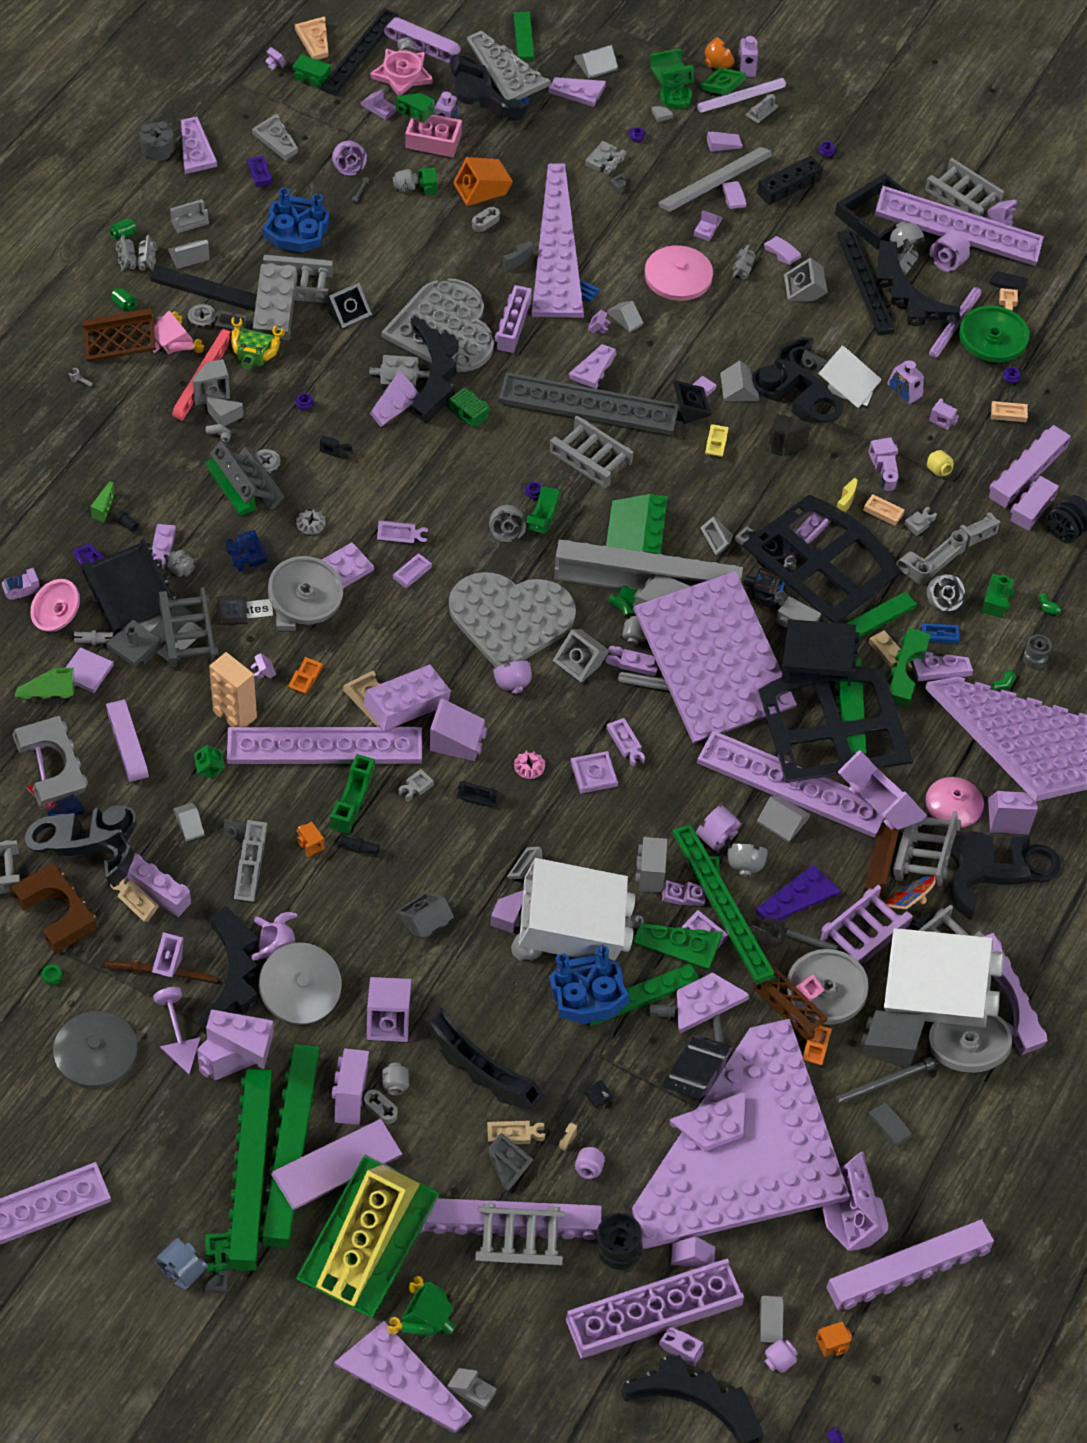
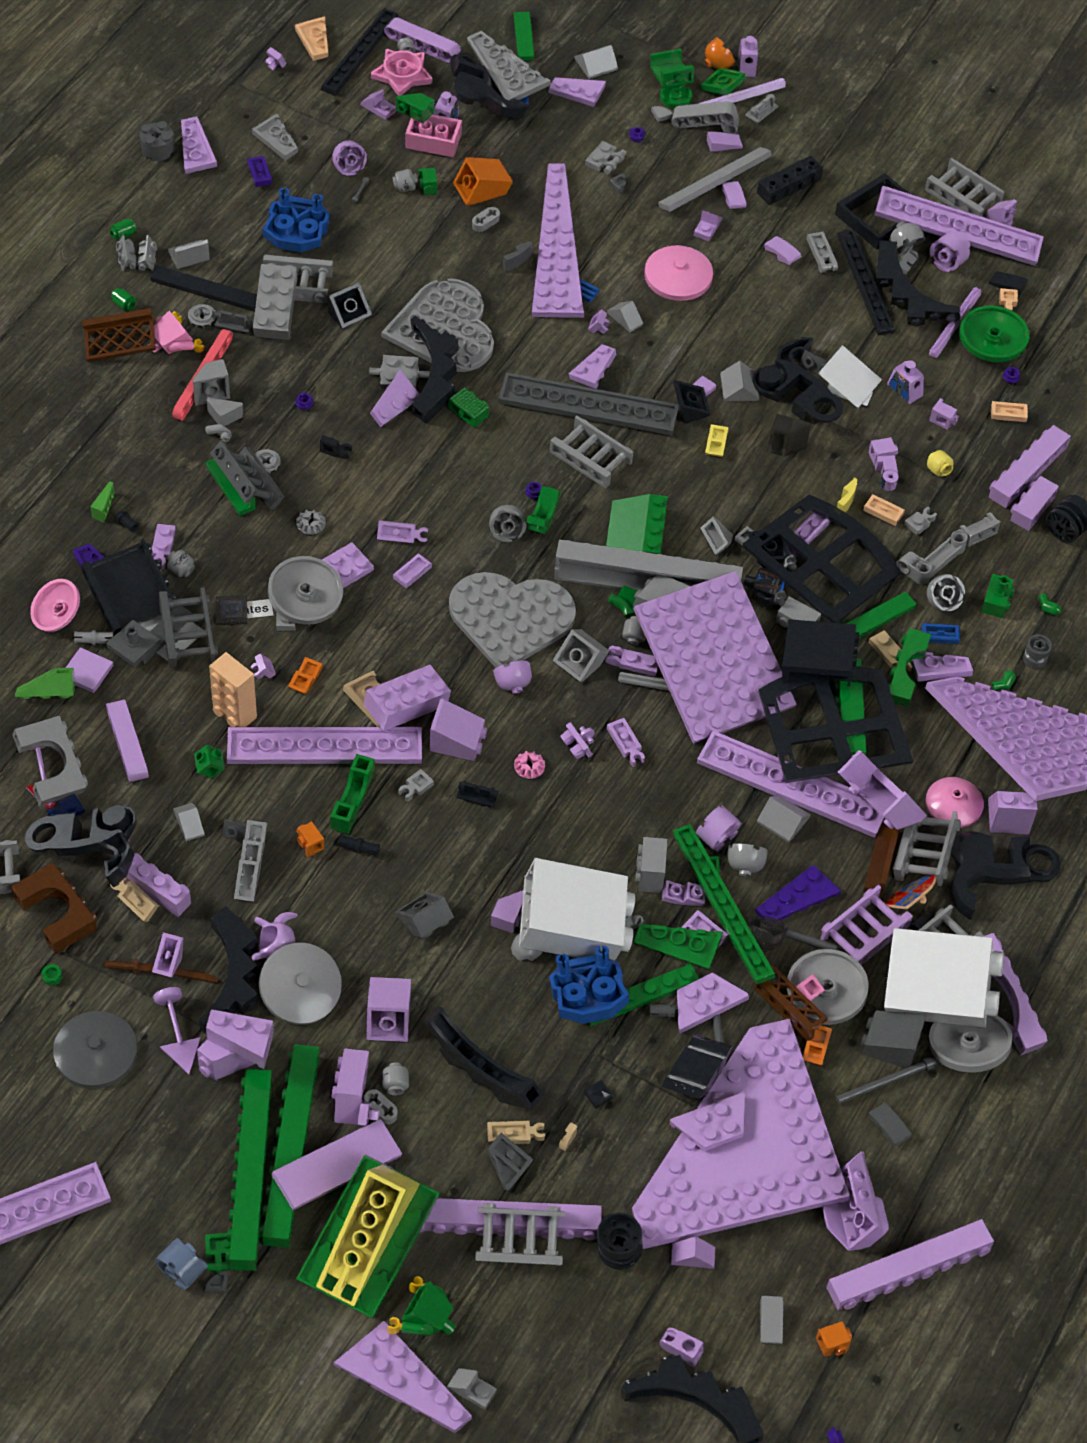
(21, 585): lavender leg -> none
(76, 377): light grey hand -> none
(189, 216): light grey hinge -> none
(251, 547): clear blue plate -> none
(254, 346): torso -> none
(311, 71): green brick -> none
(366, 1113): none -> lavender tile
(513, 319): lavender brick -> none
(523, 864): light grey slope -> none
(581, 748): none -> lavender hips
(589, 1162): lavender head -> none
(594, 772): lavender tile -> none
(654, 1308): lavender tile -> none
(707, 114): none -> light grey beam
(743, 265): light grey hinge -> none
(781, 1356): lavender head -> none
(805, 281): light grey slope -> none
(822, 252): none -> light grey plate
(827, 149): dark purple plate -> none

